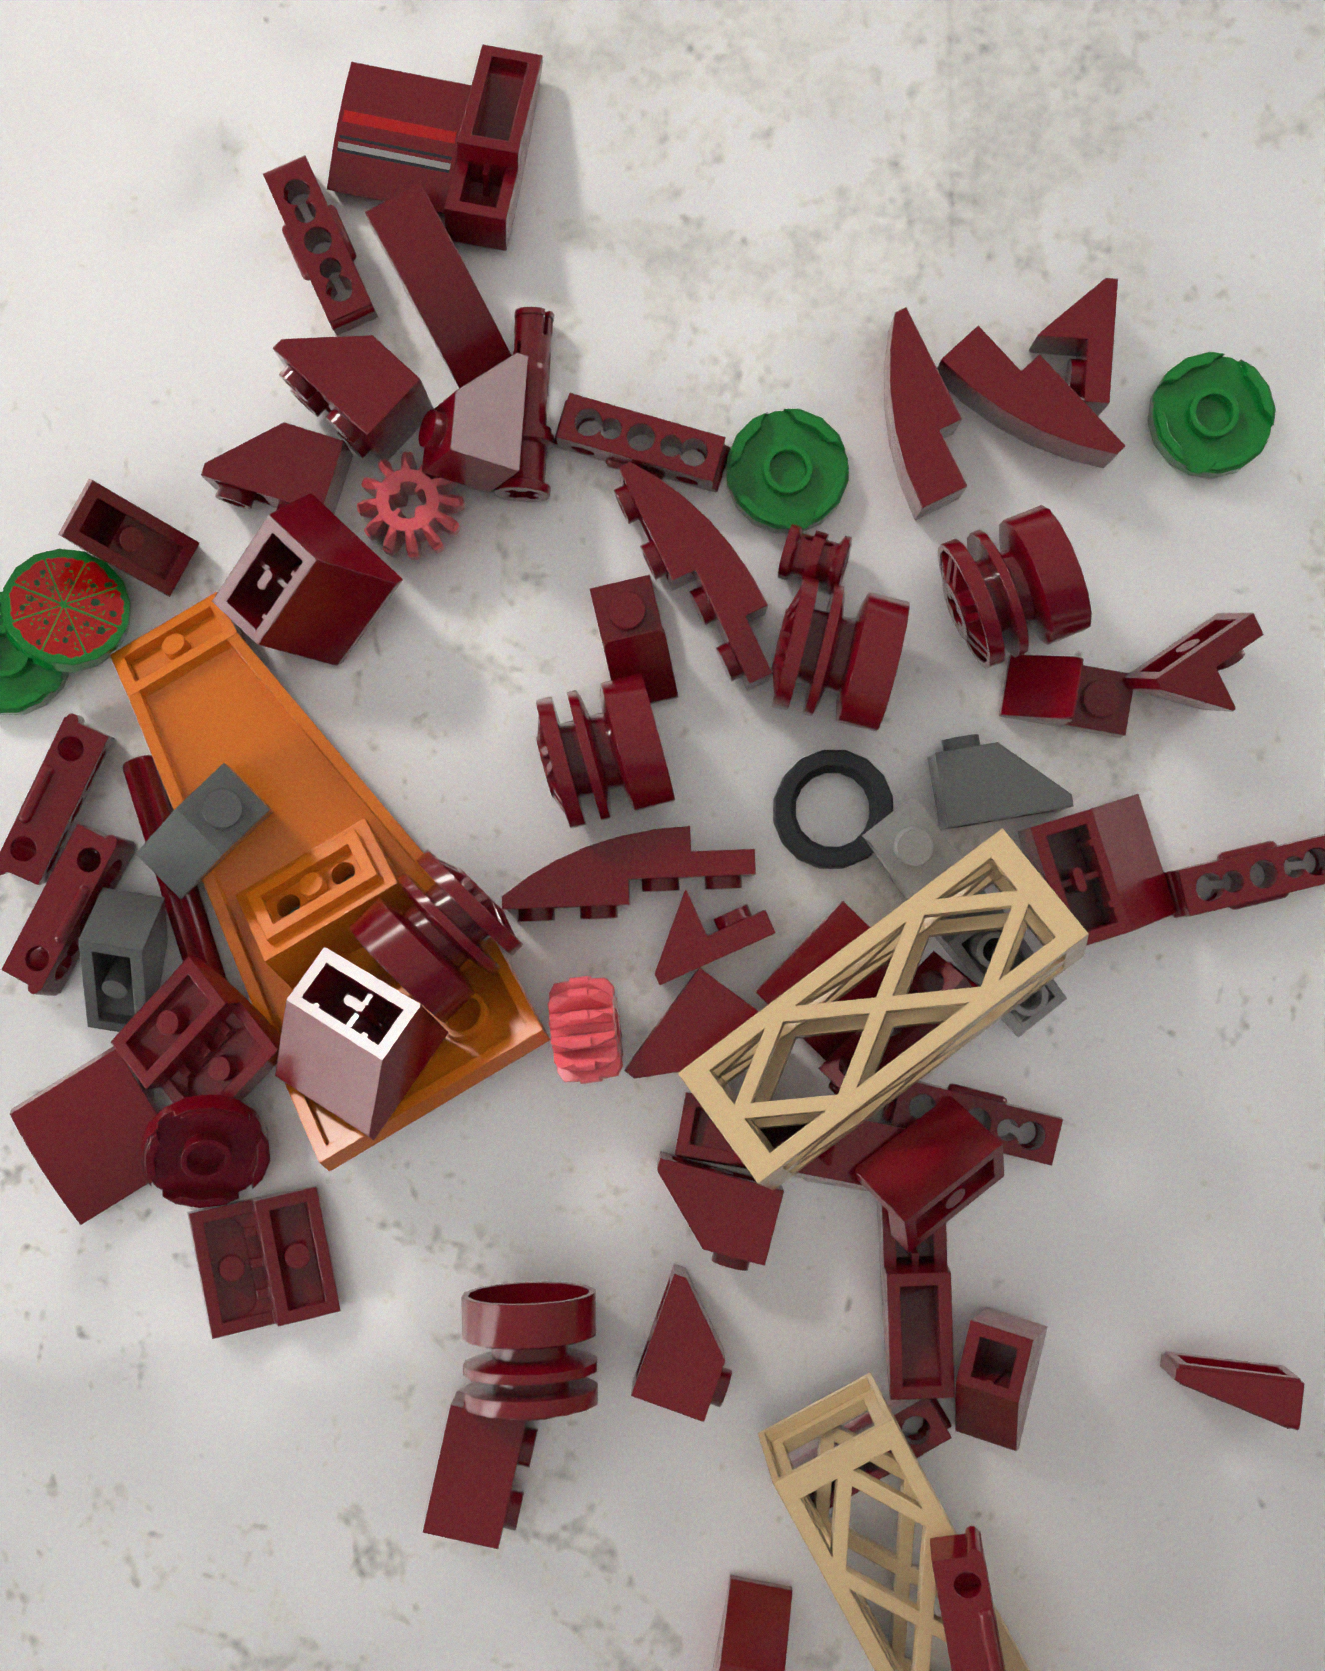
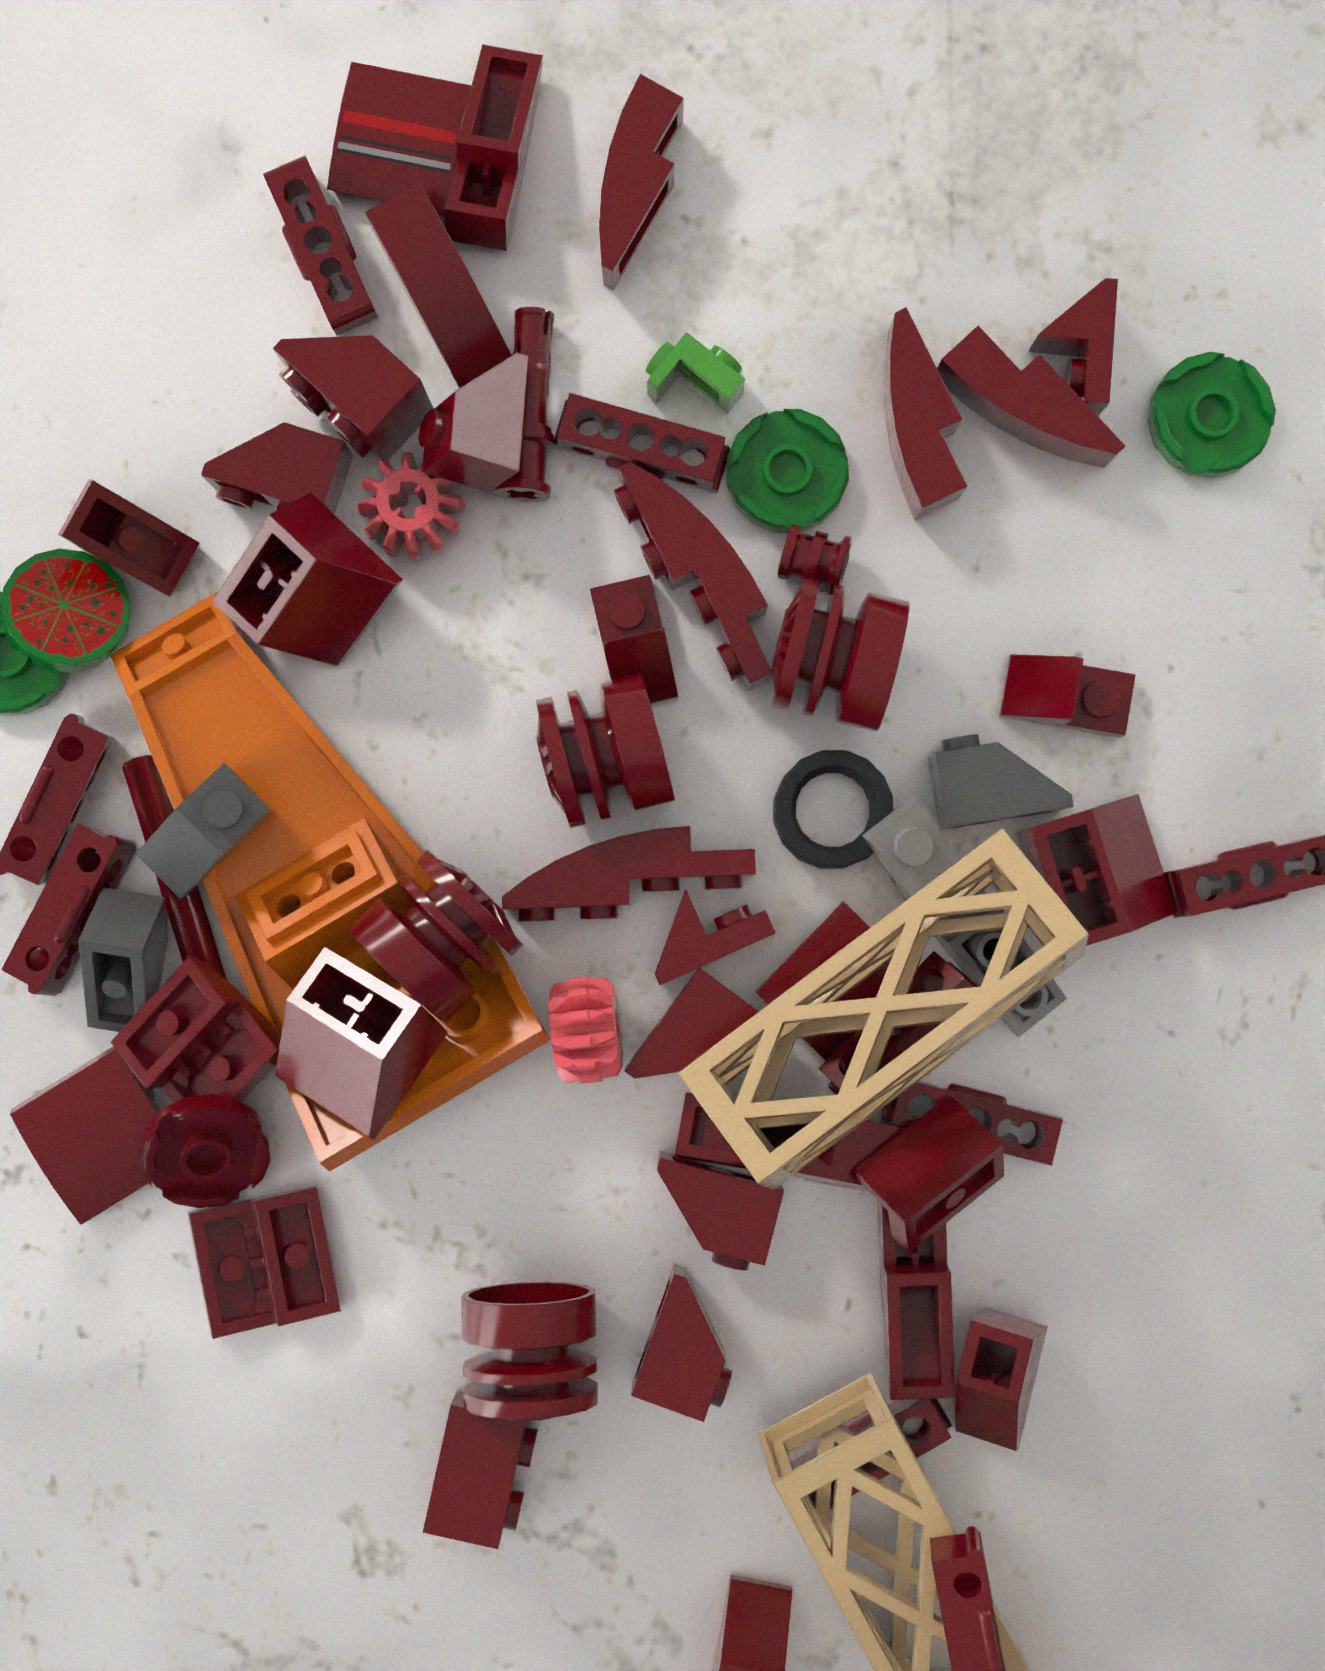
(636, 174): none -> dark red slope
(709, 371): none -> bright green bracket
(1027, 582): dark red wheel -> none
(1190, 666): dark red slope -> none
(1251, 1386): dark red slope -> none

